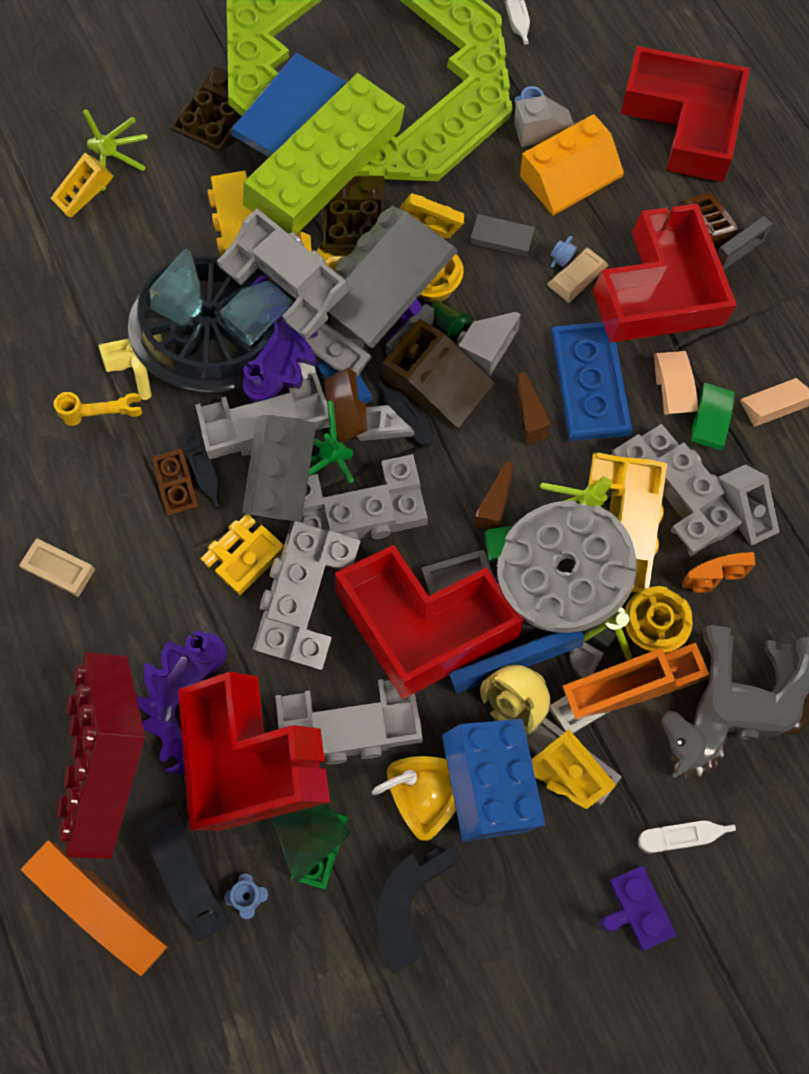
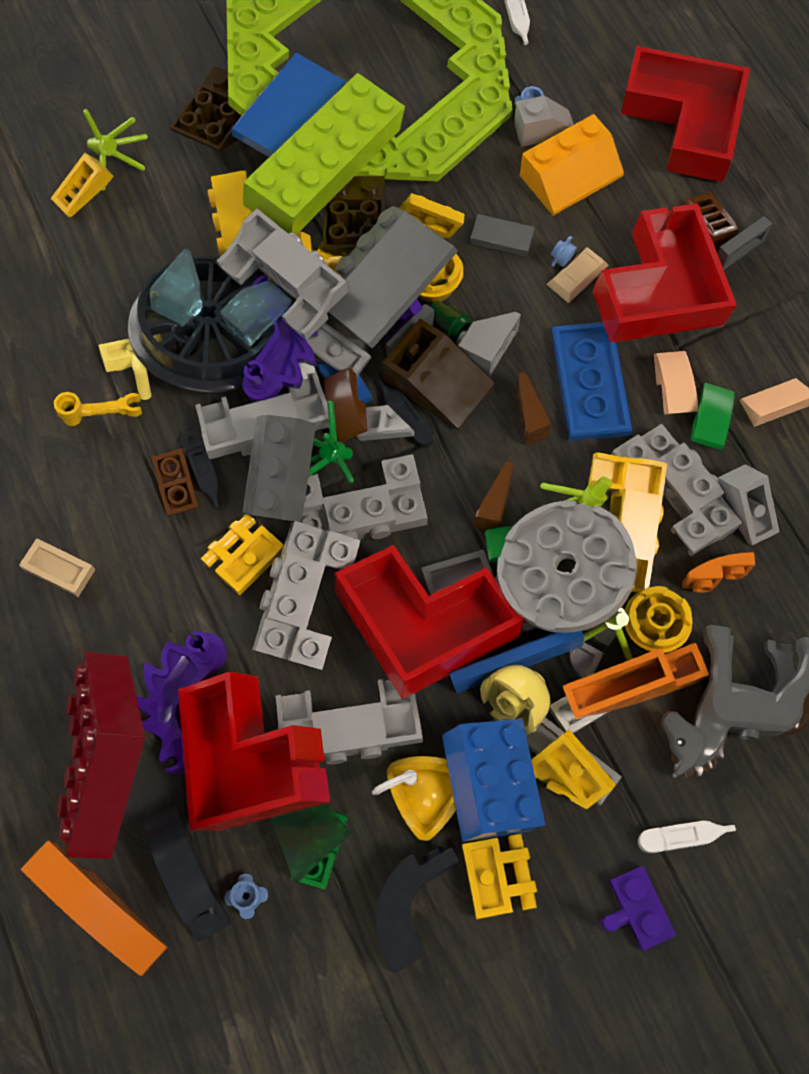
(488, 878): none -> yellow plate

